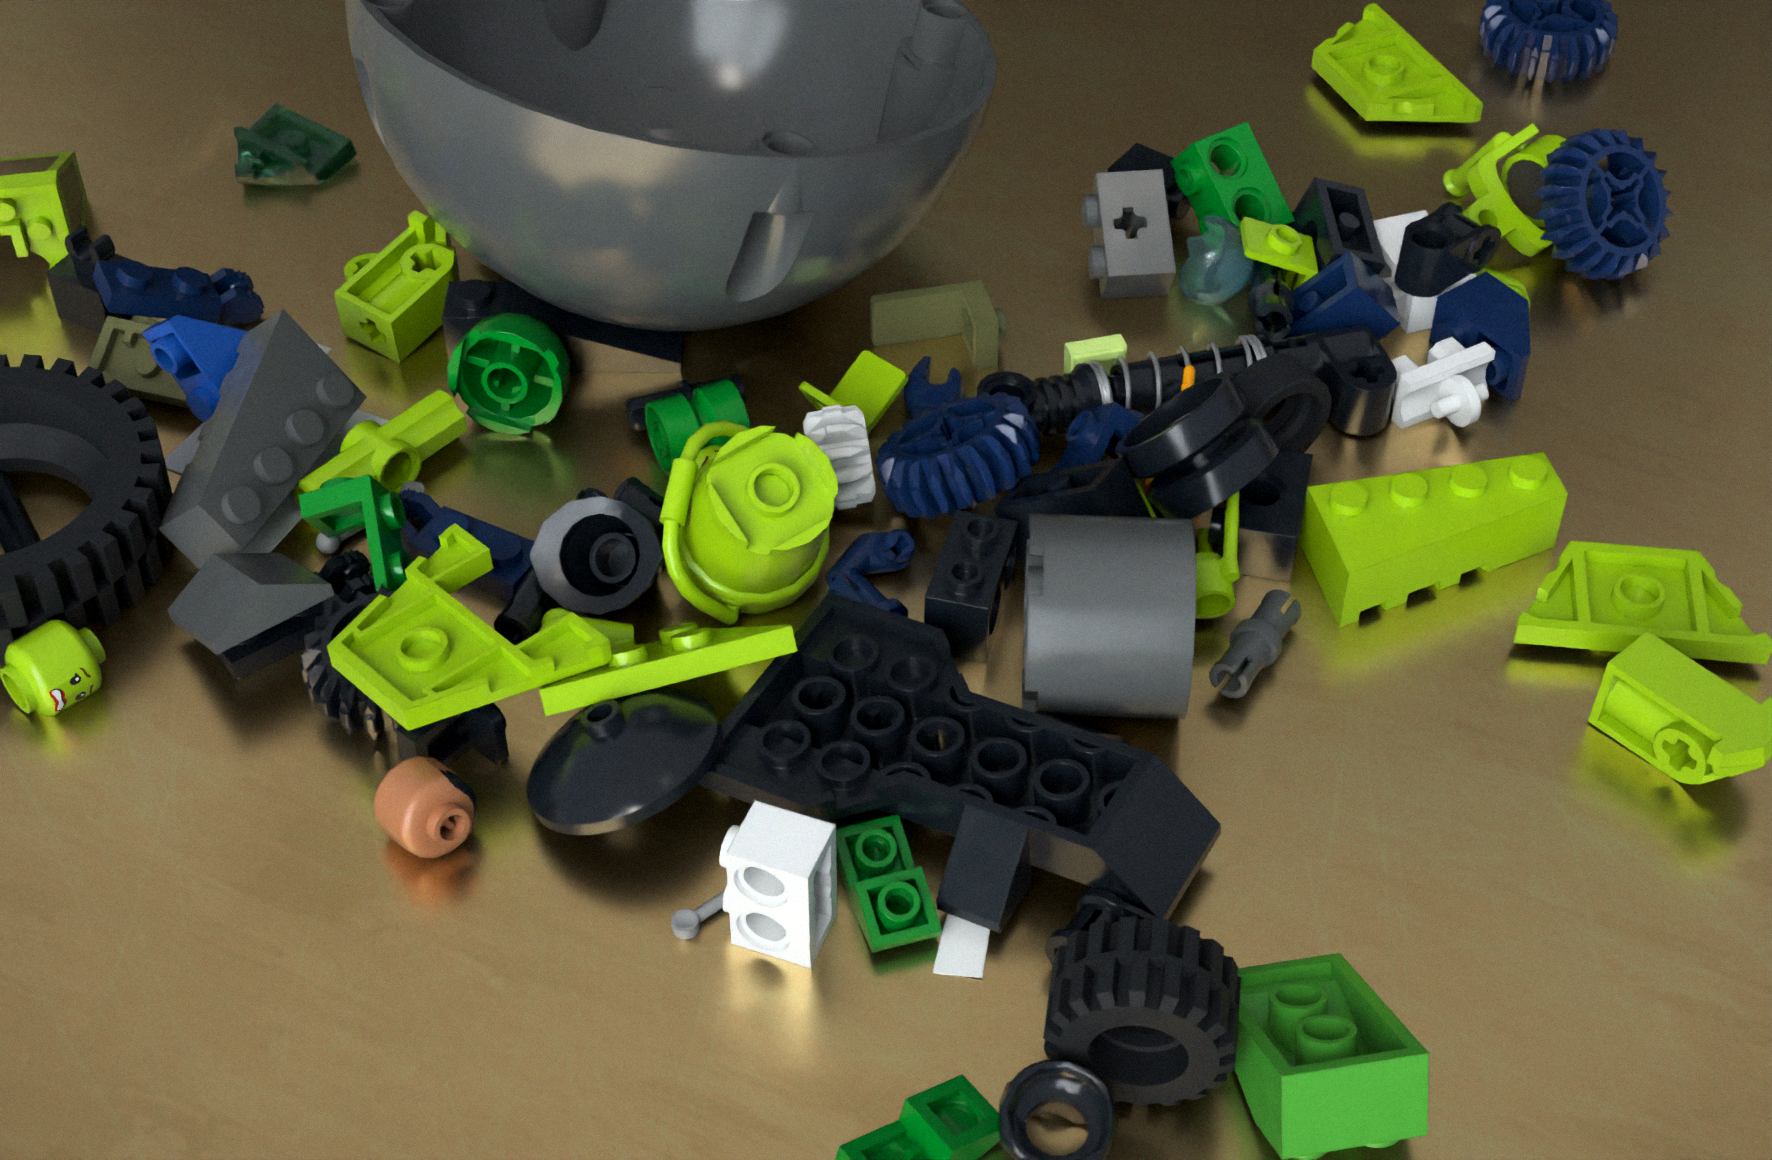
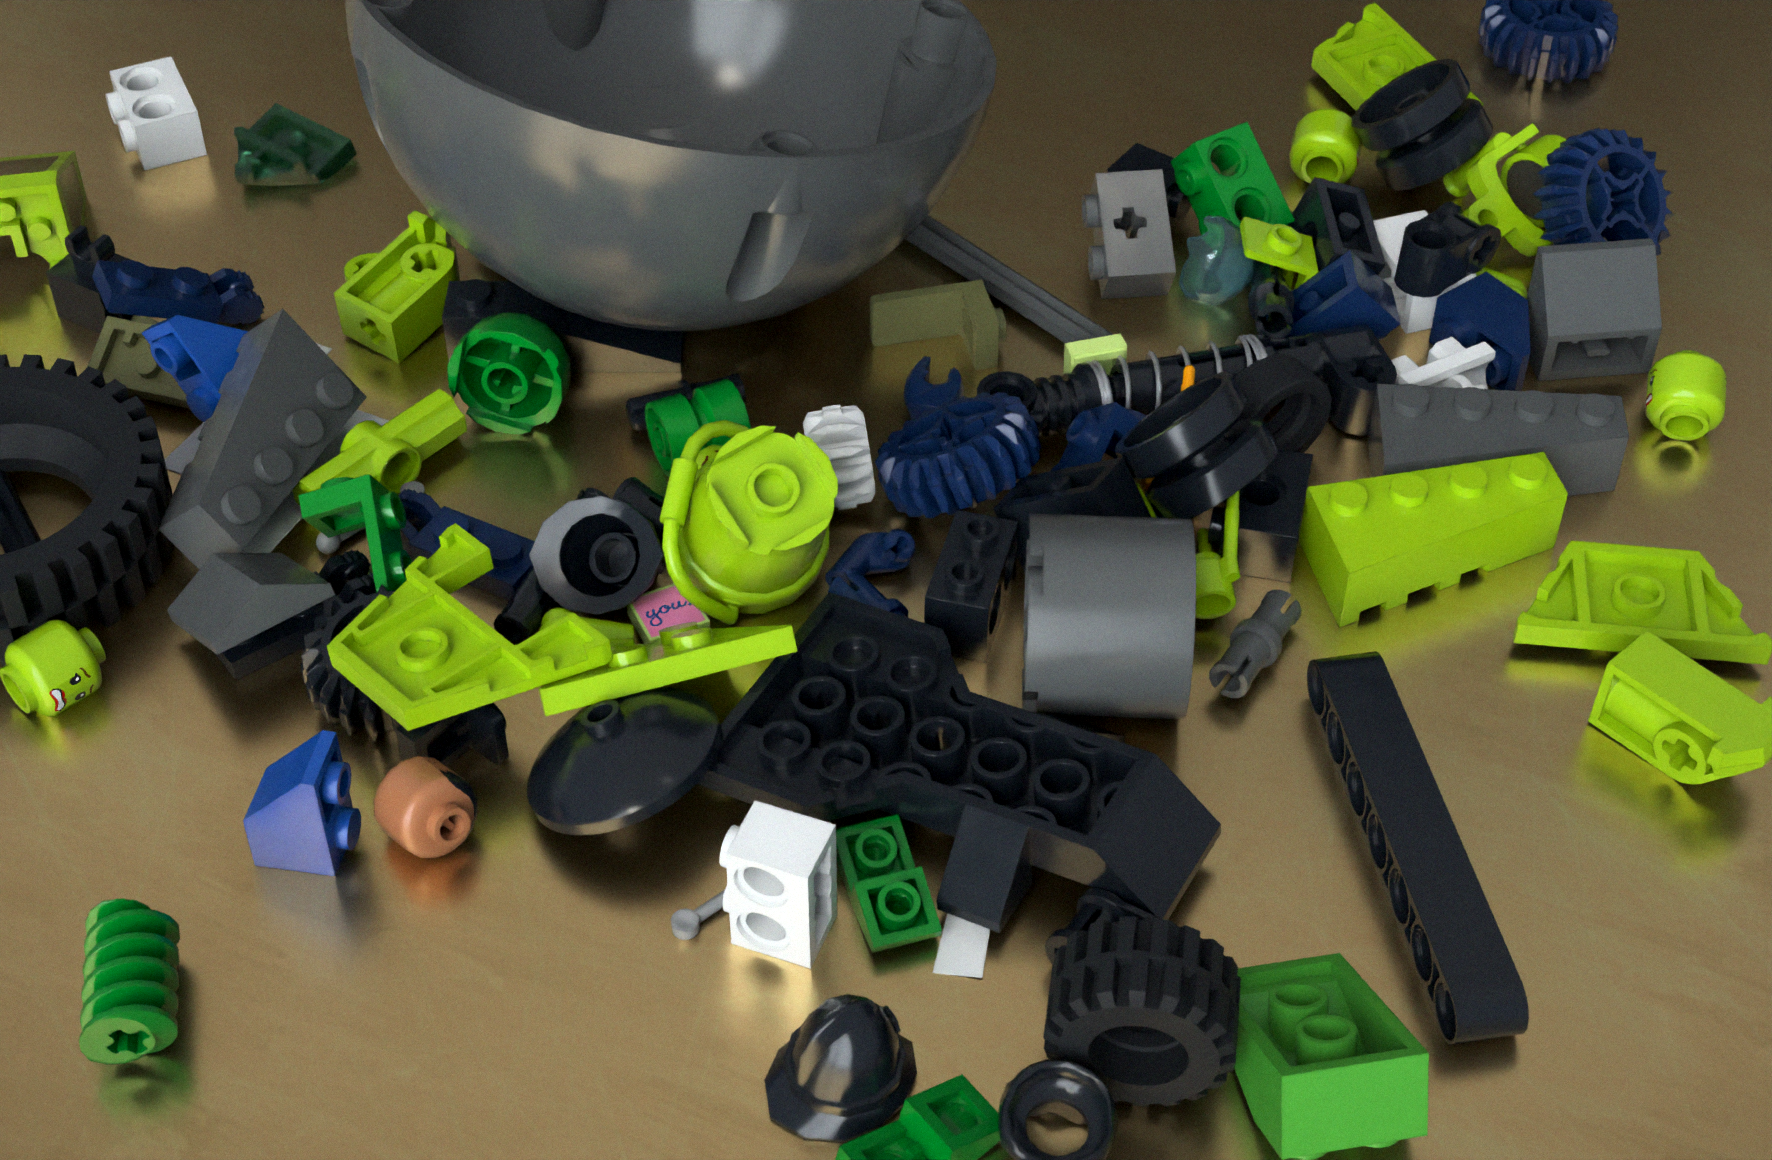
(128, 982): none -> green piece
(155, 113): none -> white brick
(304, 810): none -> blue slope
(661, 610): none -> bright pink tile
(841, 1071): none -> black piece
(868, 384): lime bracket -> none
(1004, 283): none -> dark grey axle
(1325, 147): none -> lime head
(1417, 851): none -> black beam
(1422, 124): none -> black wheel
(1454, 426): none -> dark grey wedge
(1594, 309): none -> dark grey slope
(1686, 395): none -> lime head

